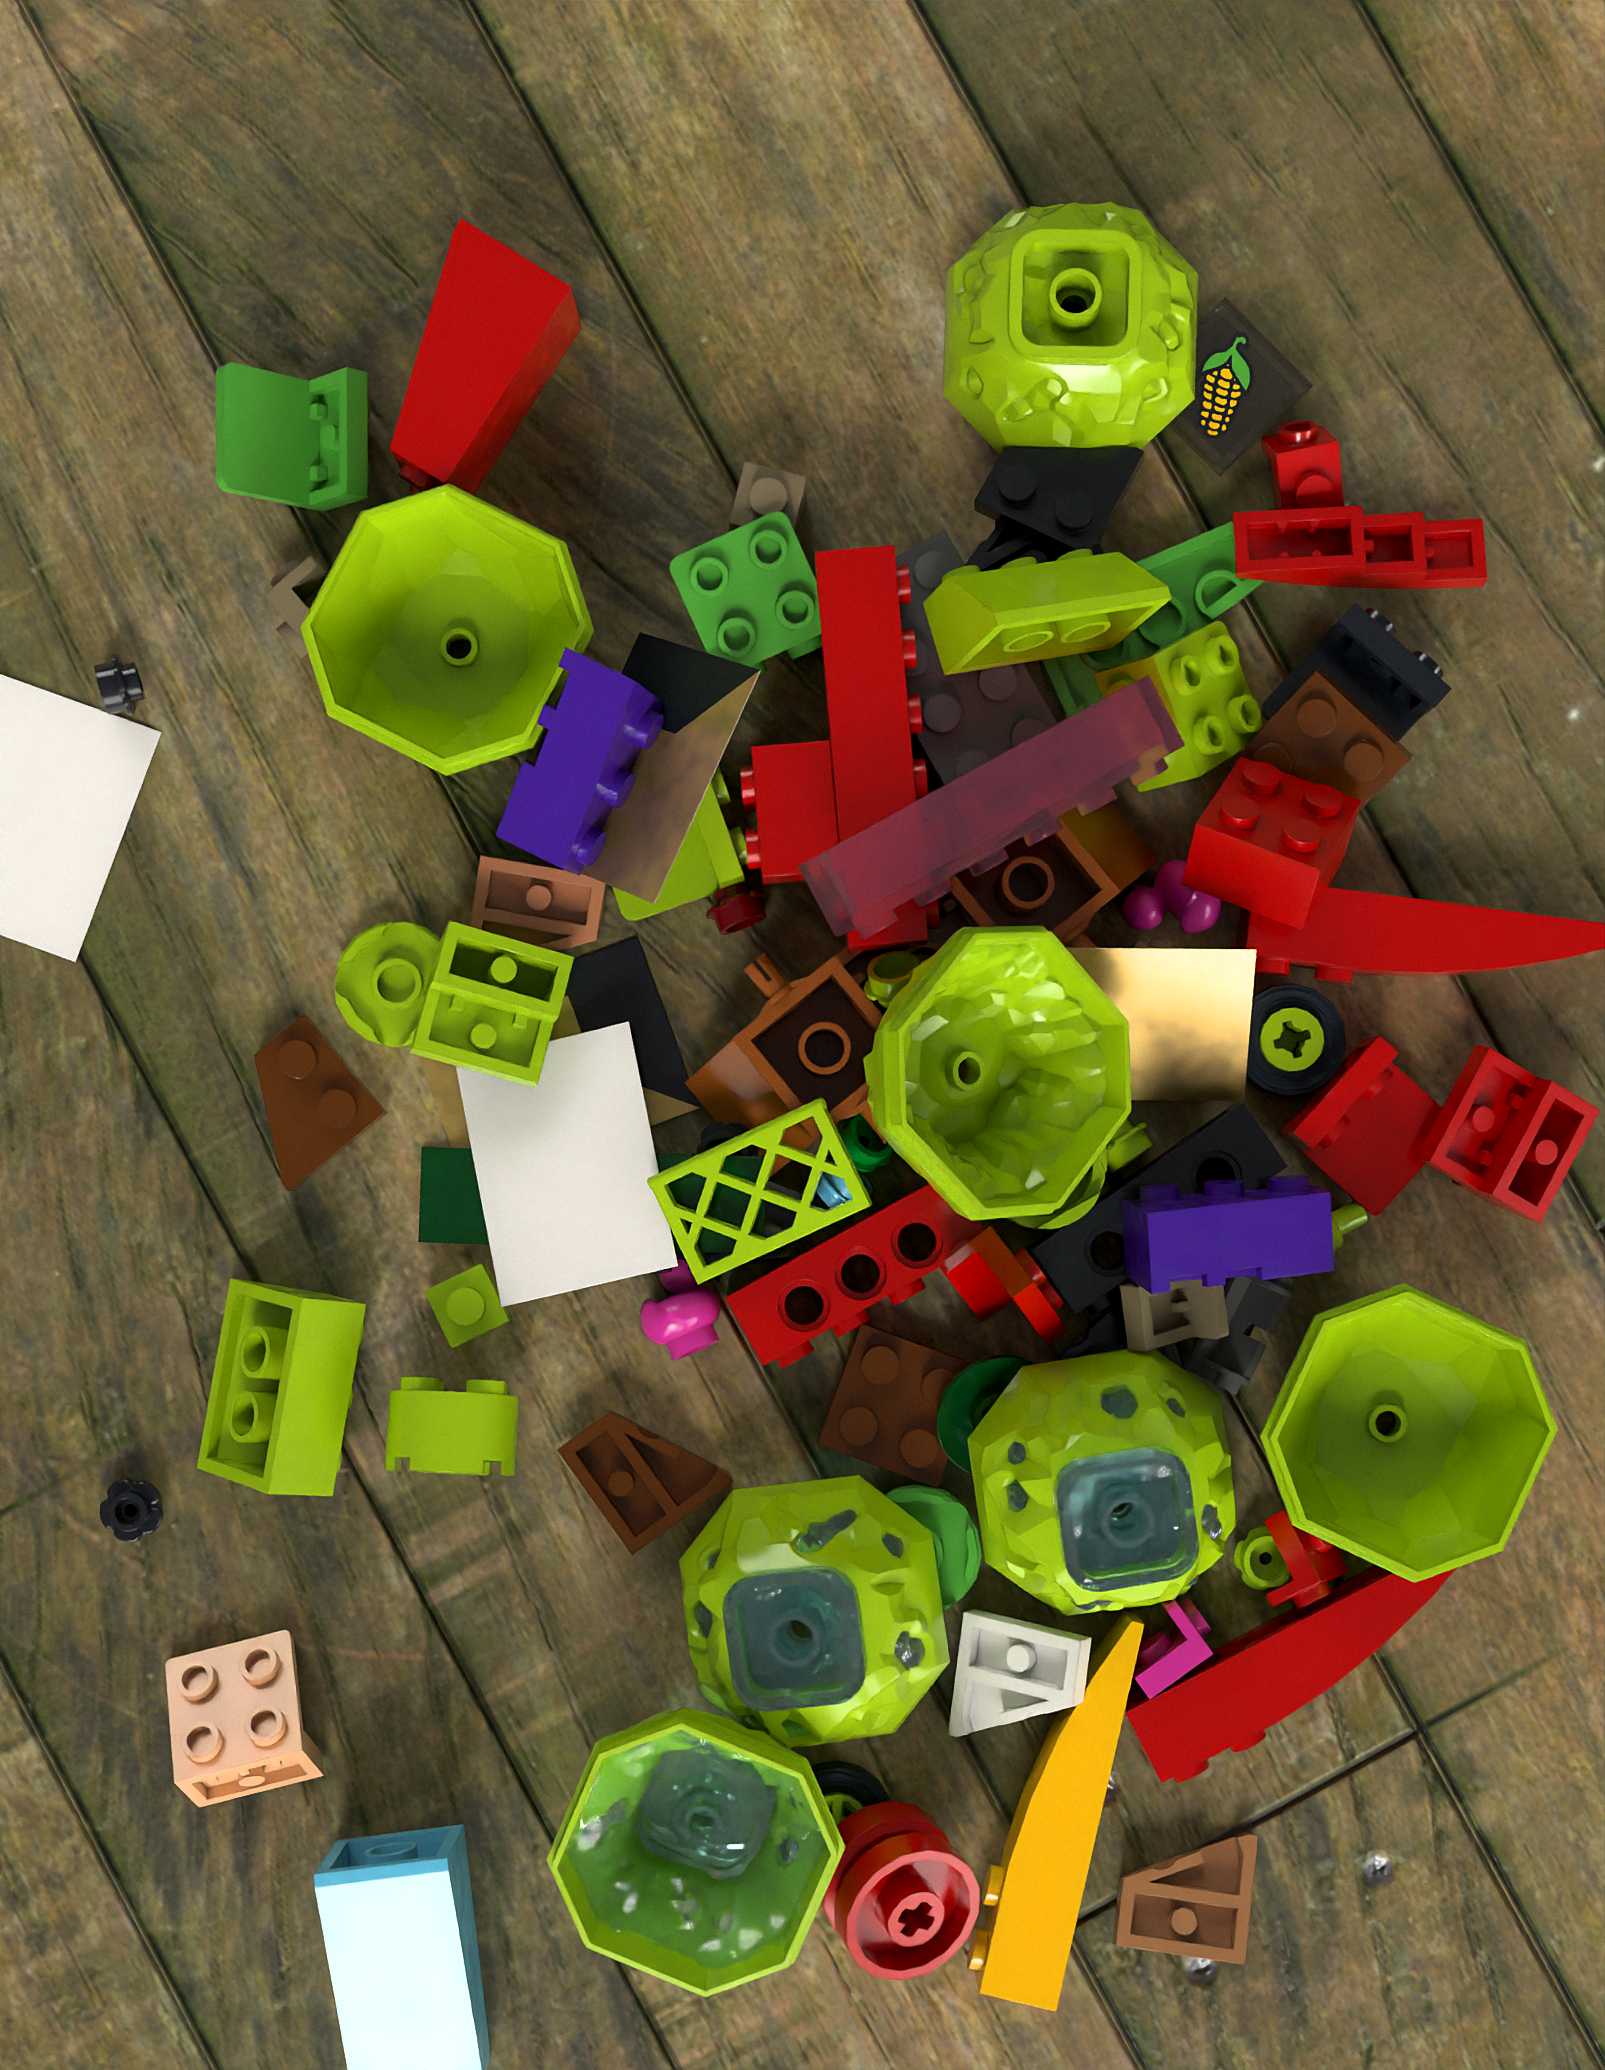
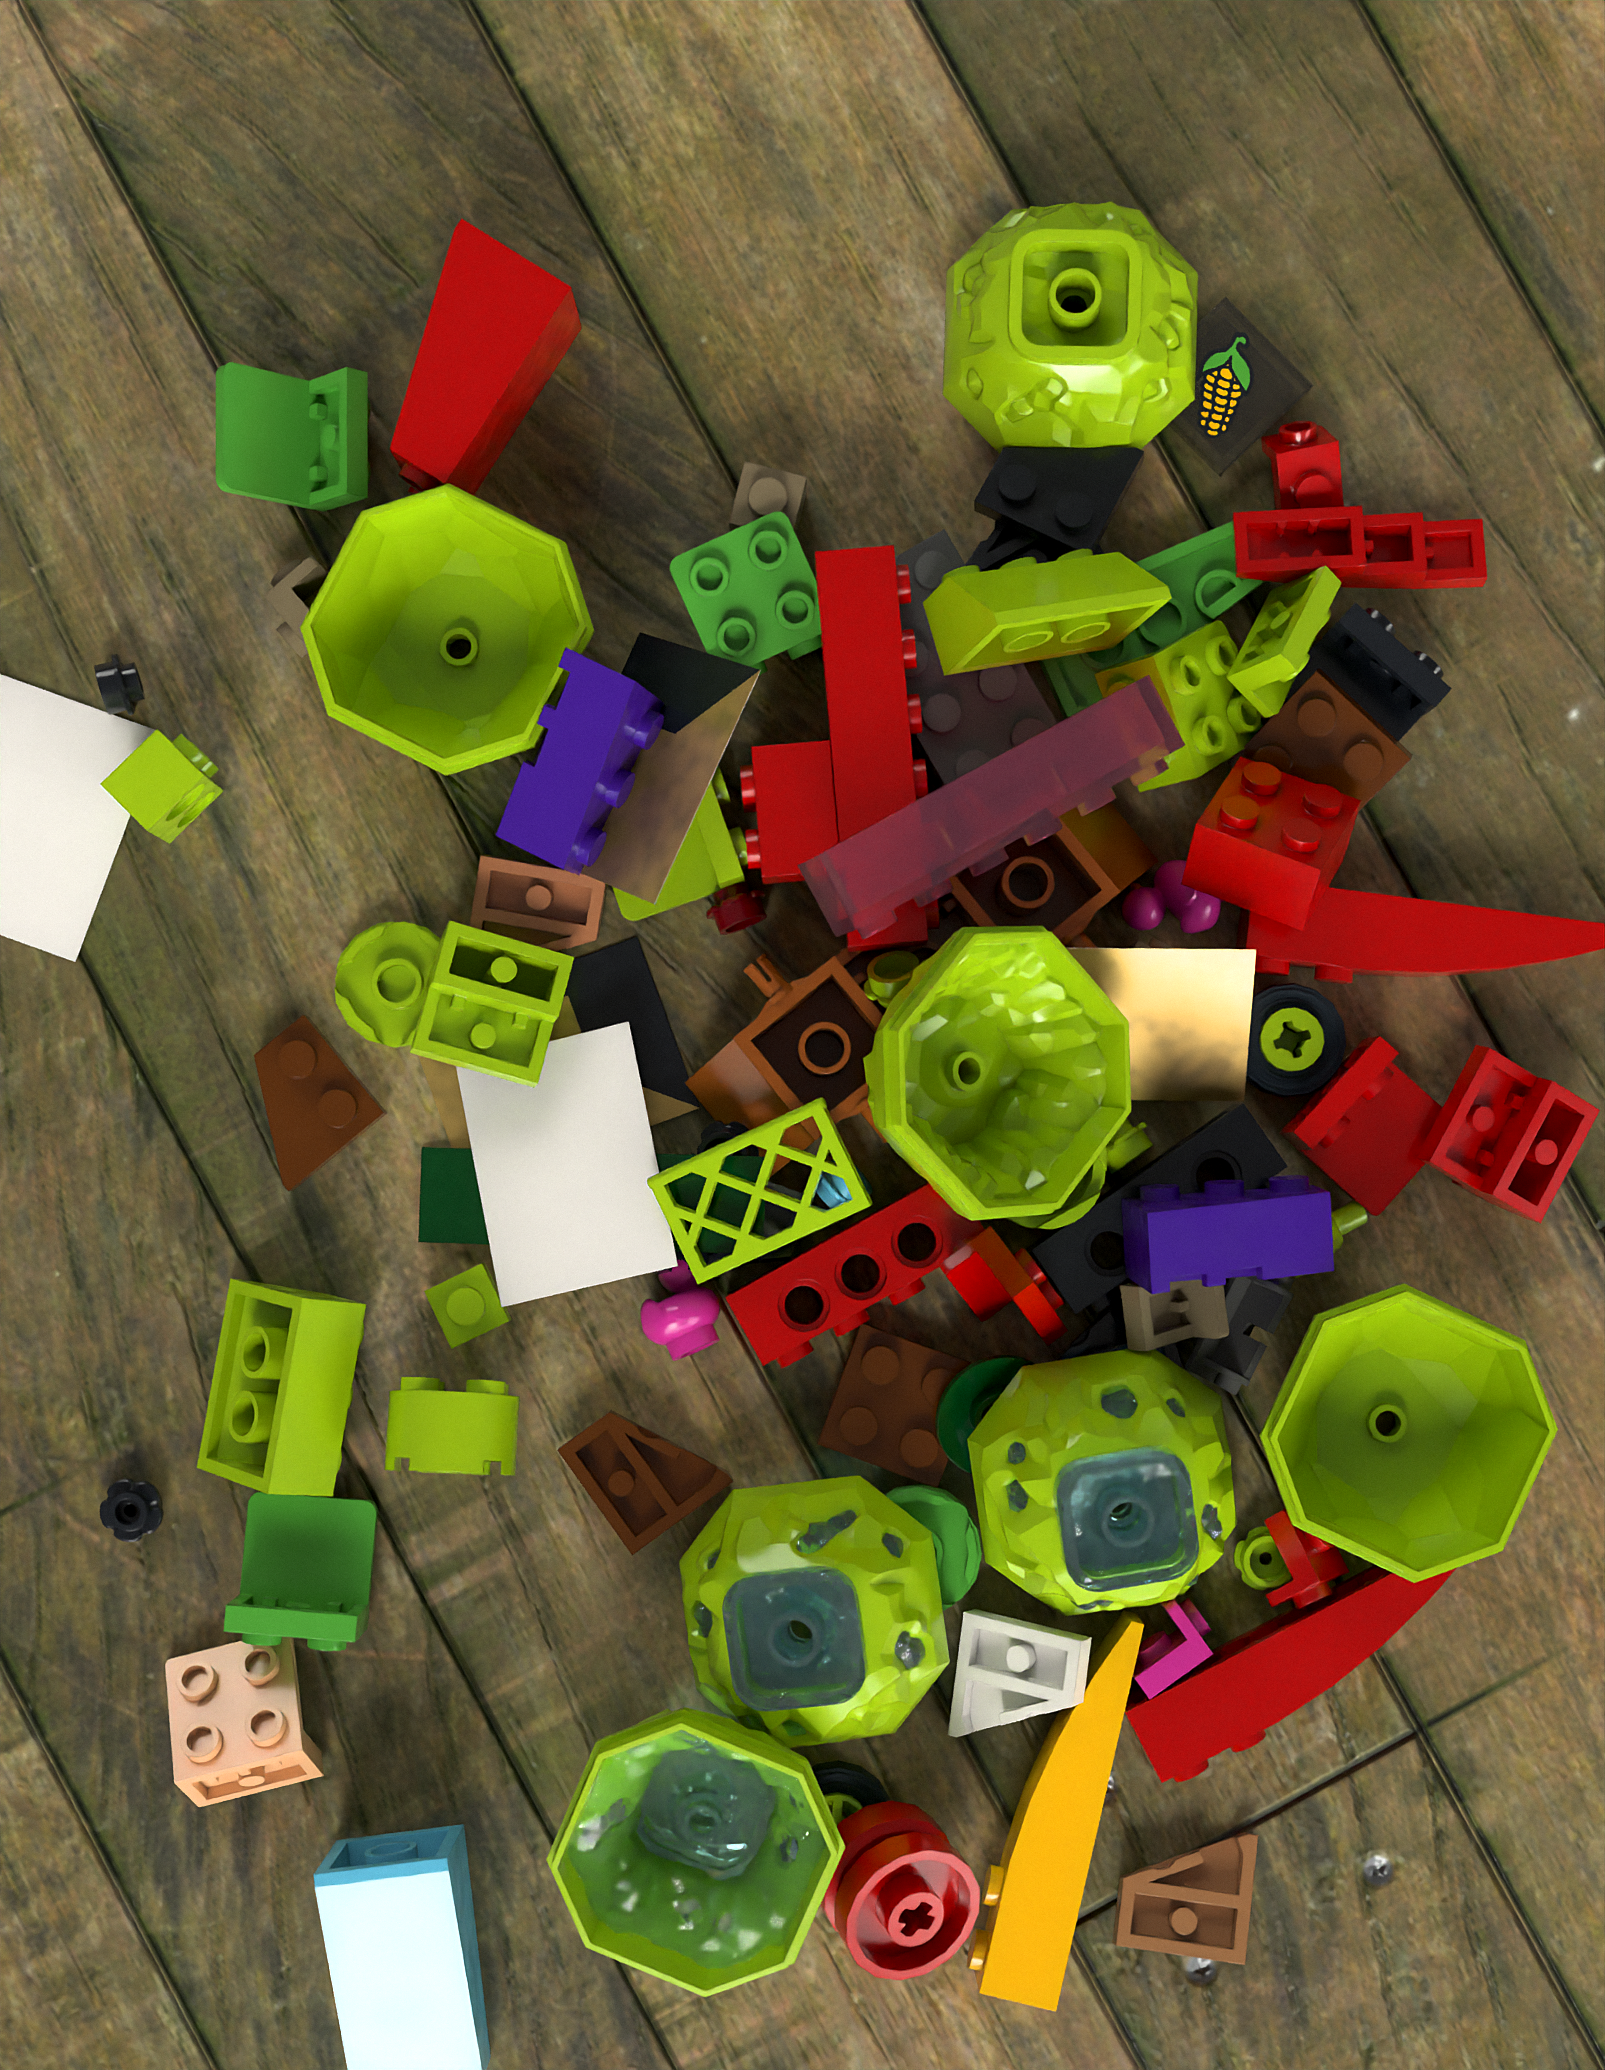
(164, 784): none -> lime brick
(305, 1570): none -> bright green bracket
(876, 1151): green plate -> none
(1282, 638): none -> lime bracket

